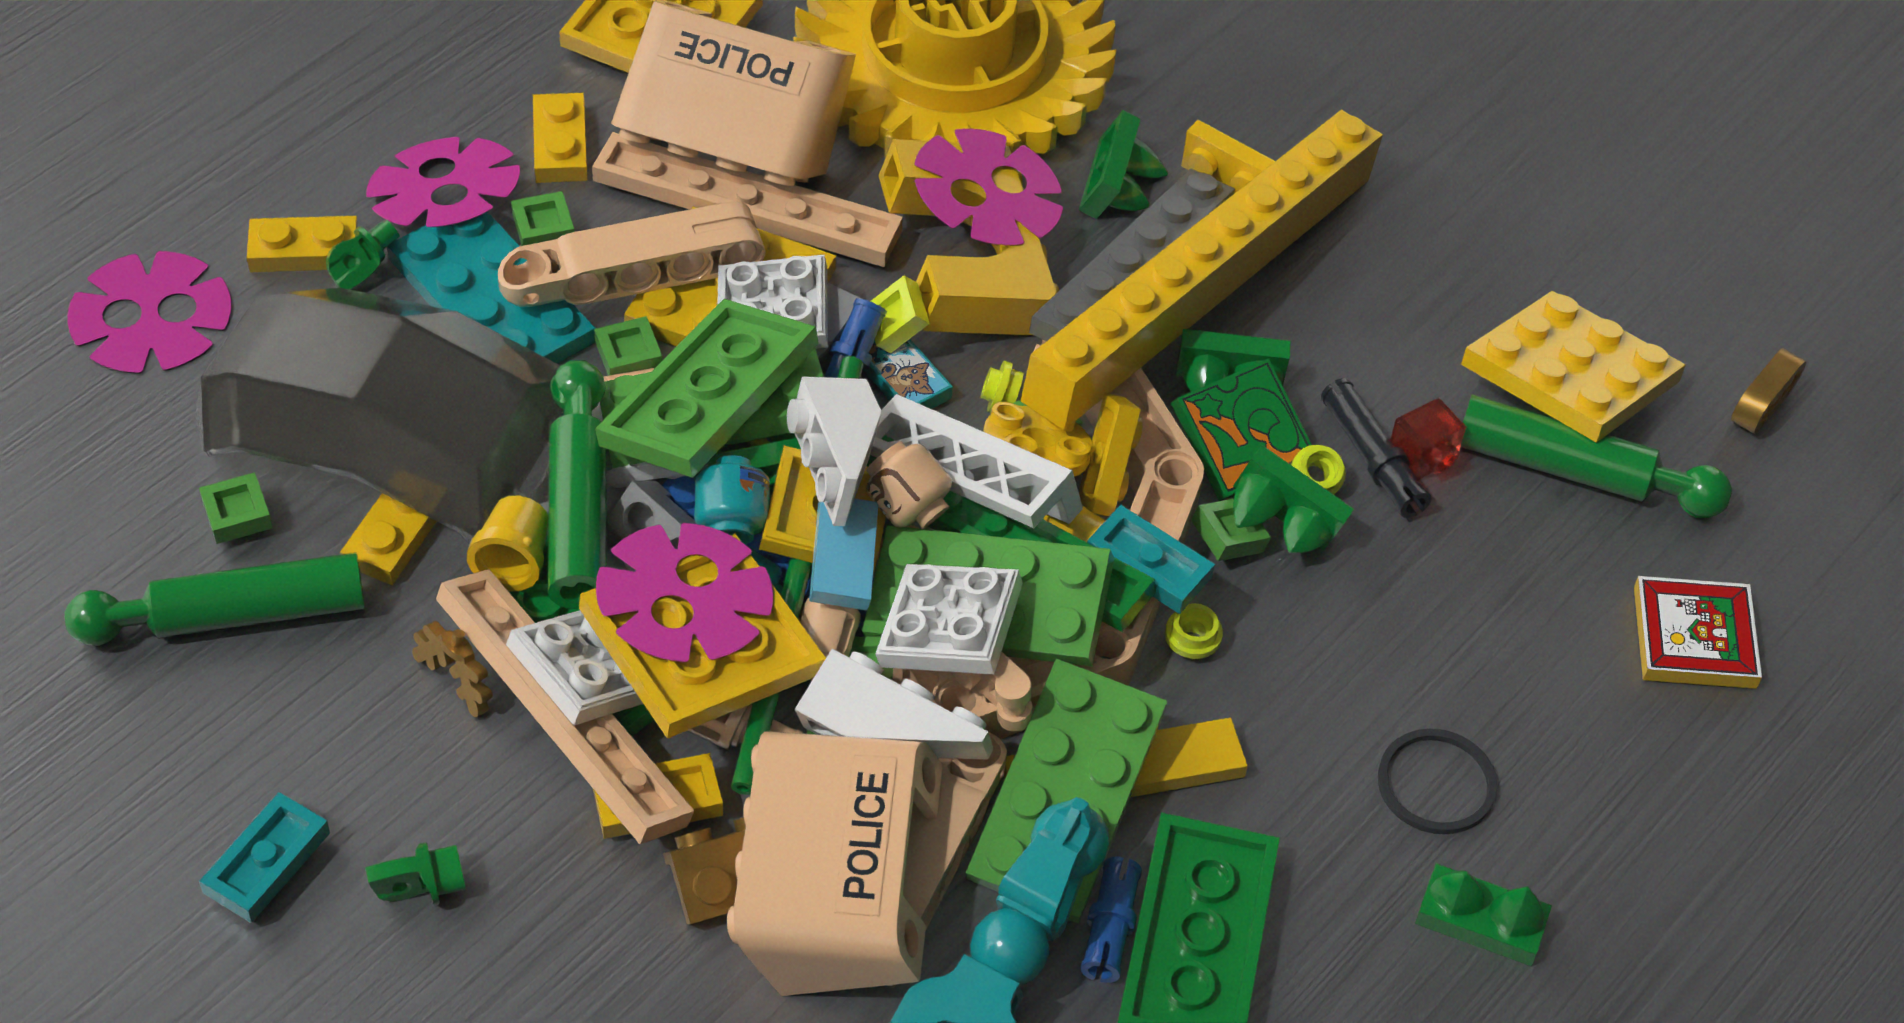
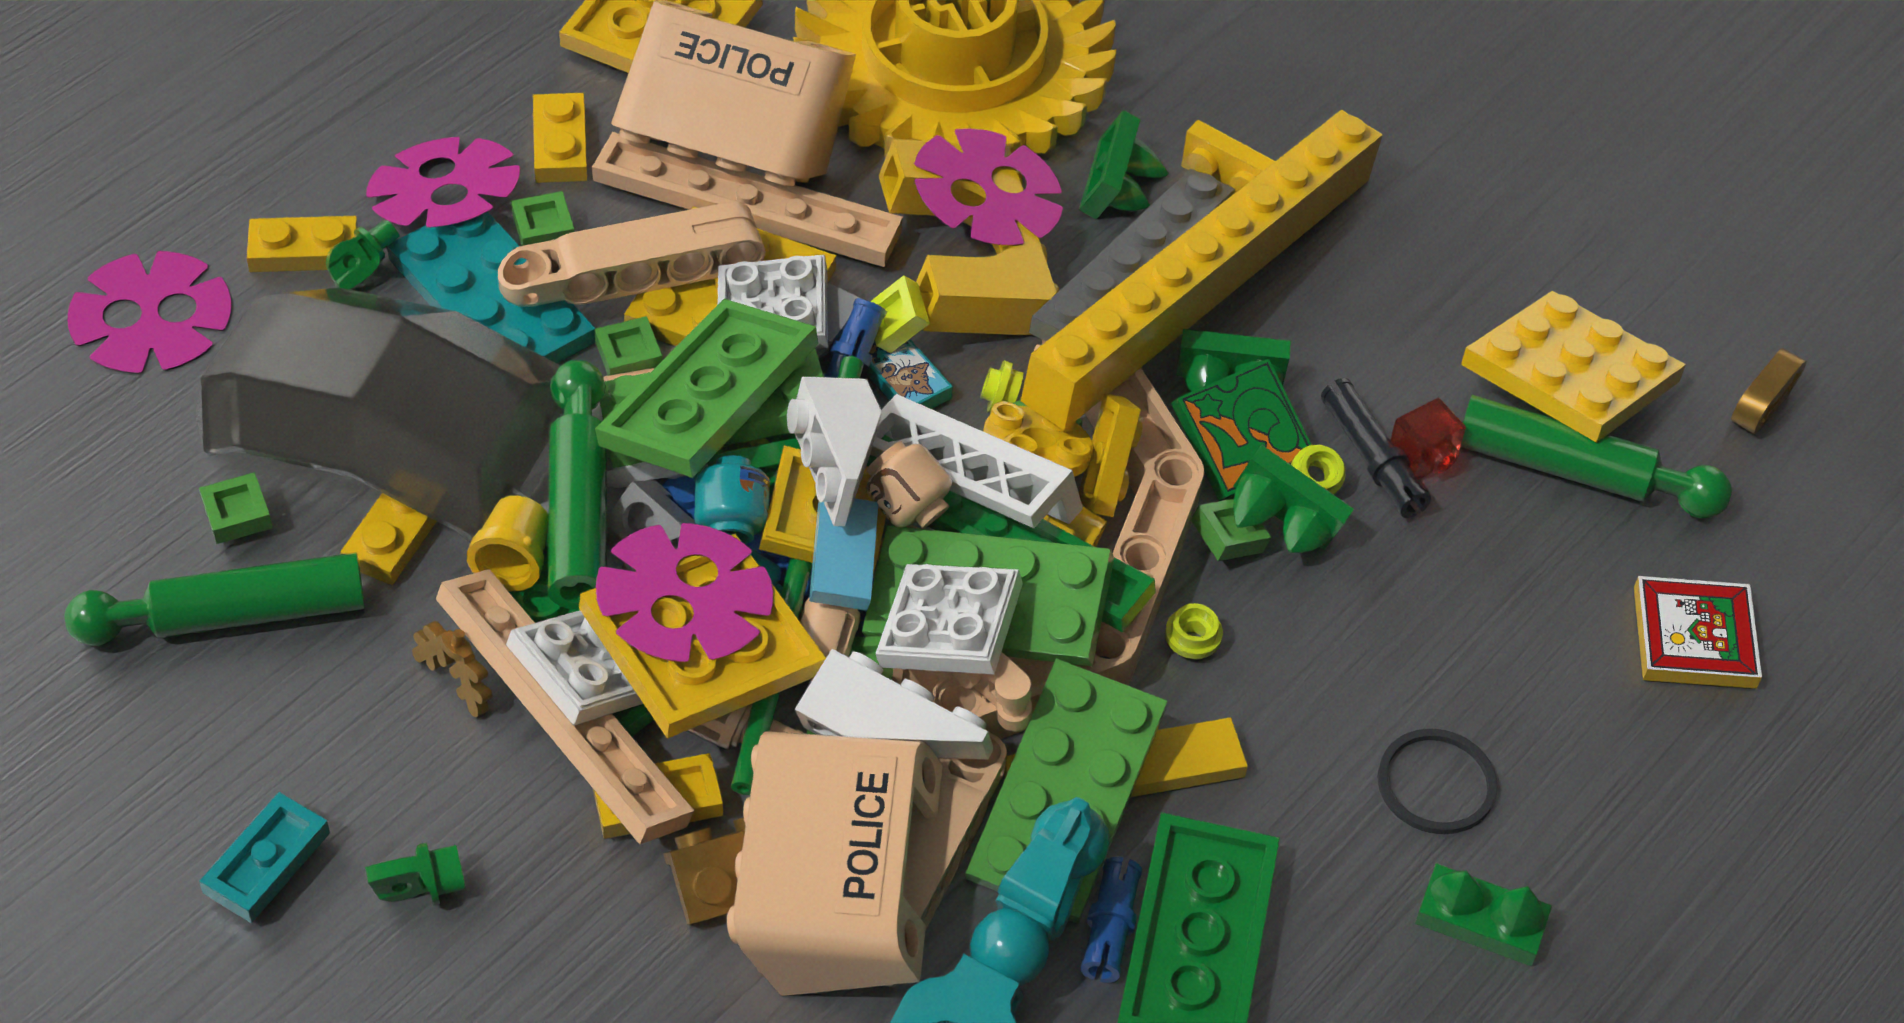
(1174, 566): teal plate -> none

